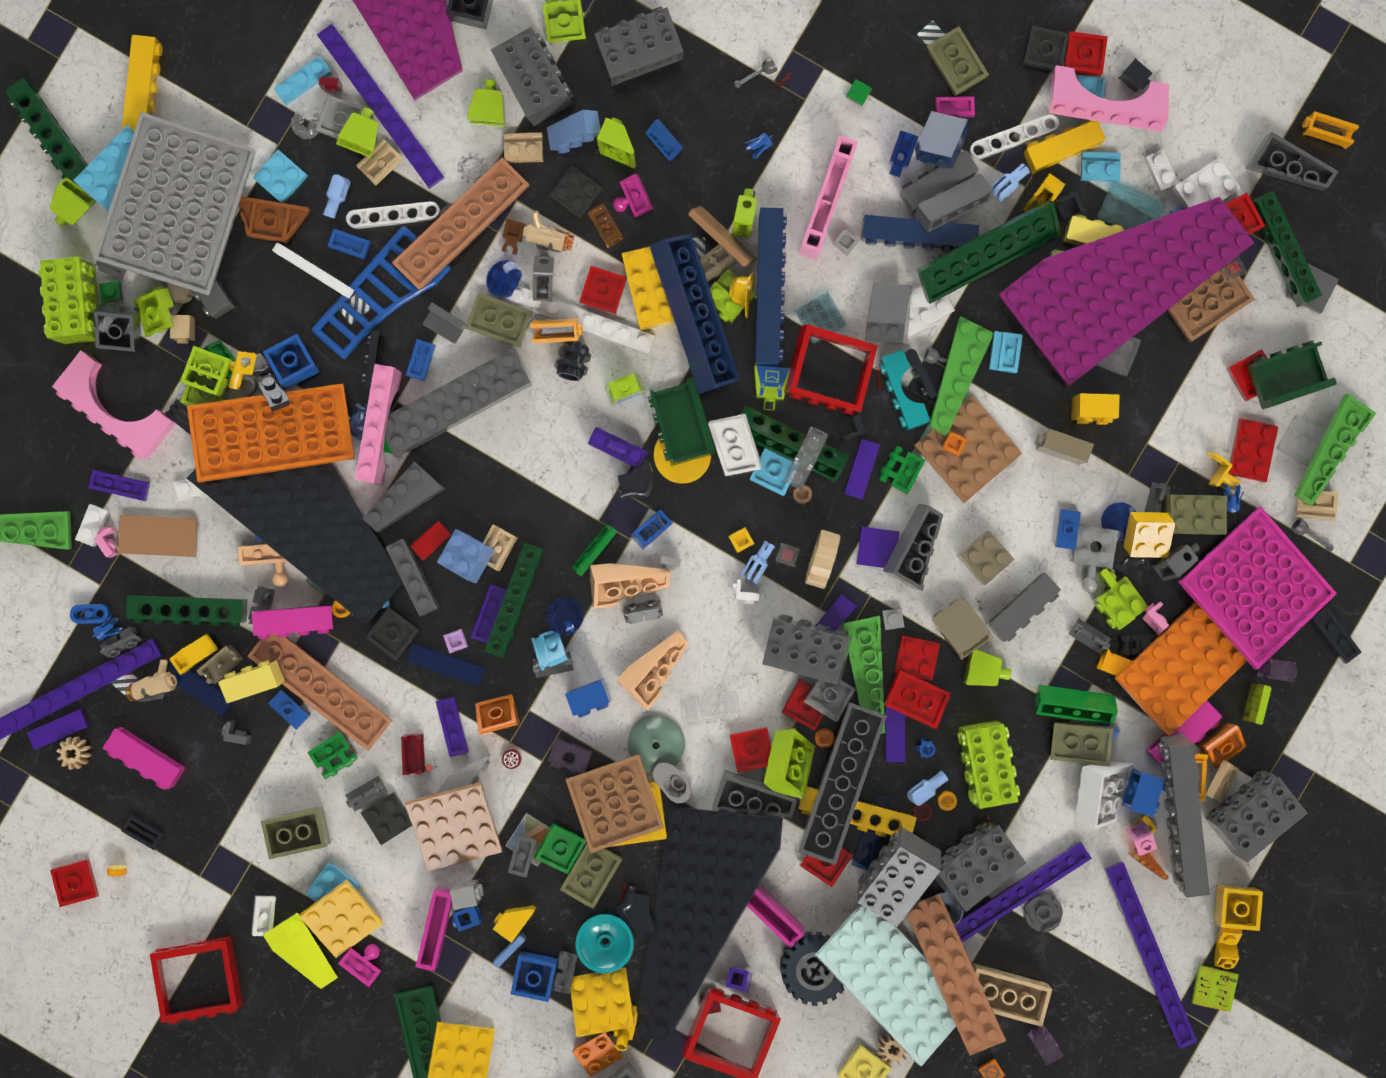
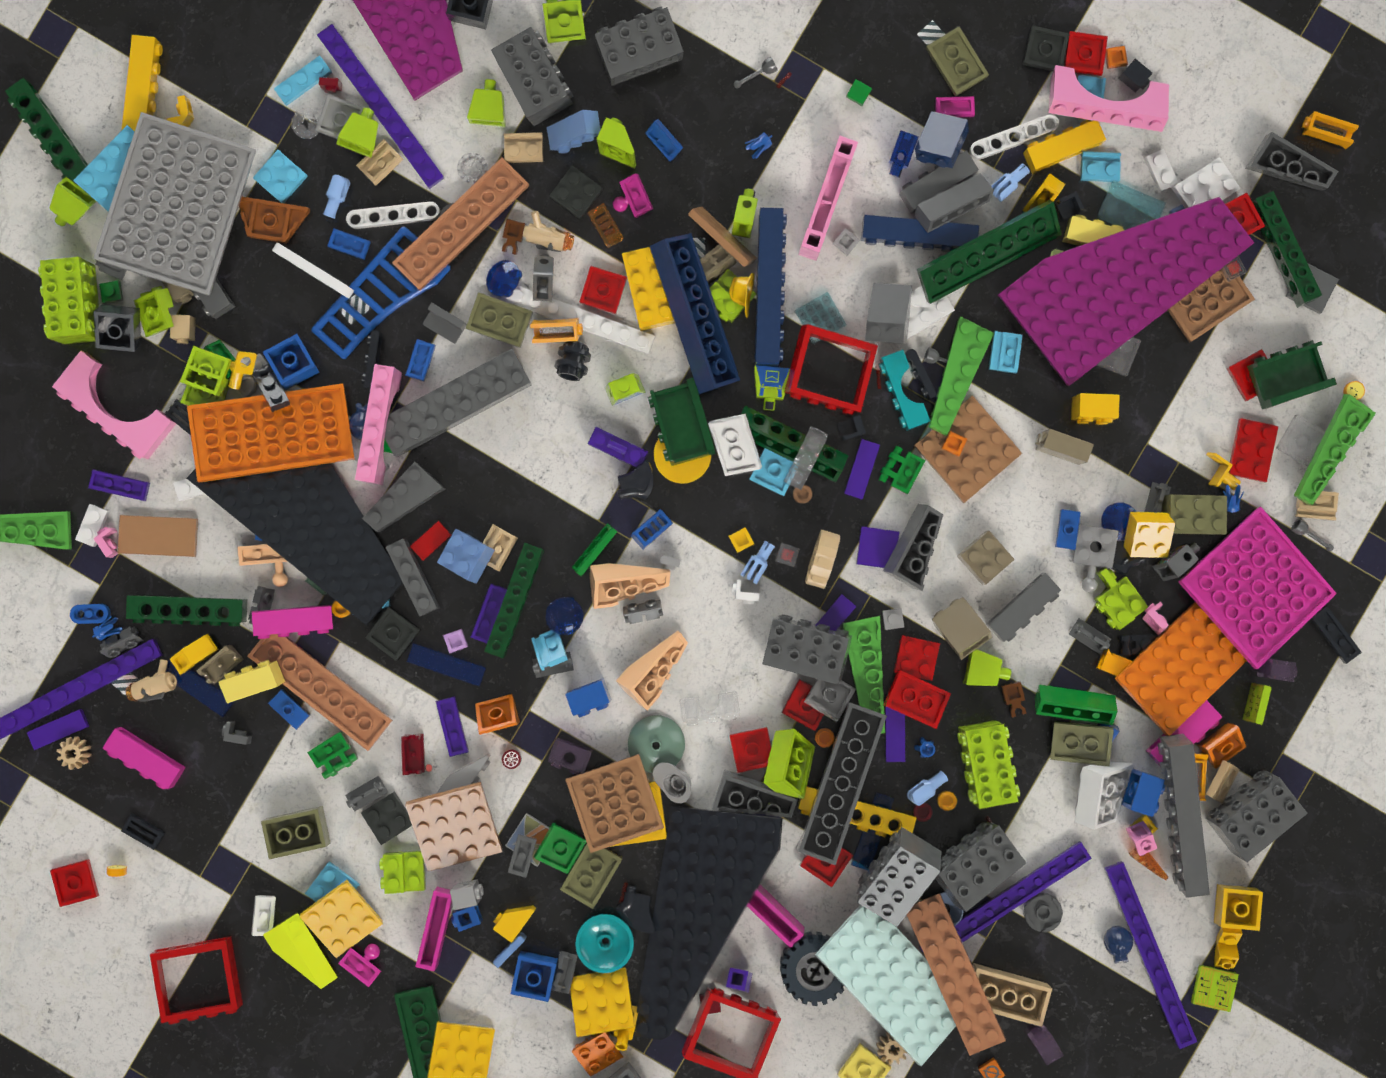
(184, 110): none -> yellow slope
(402, 872): none -> lime plate
(1013, 695): none -> reddish brown plate
(1116, 57): none -> orange tile
(1118, 943): none -> dark blue piece
(1355, 389): none -> light yellow tile

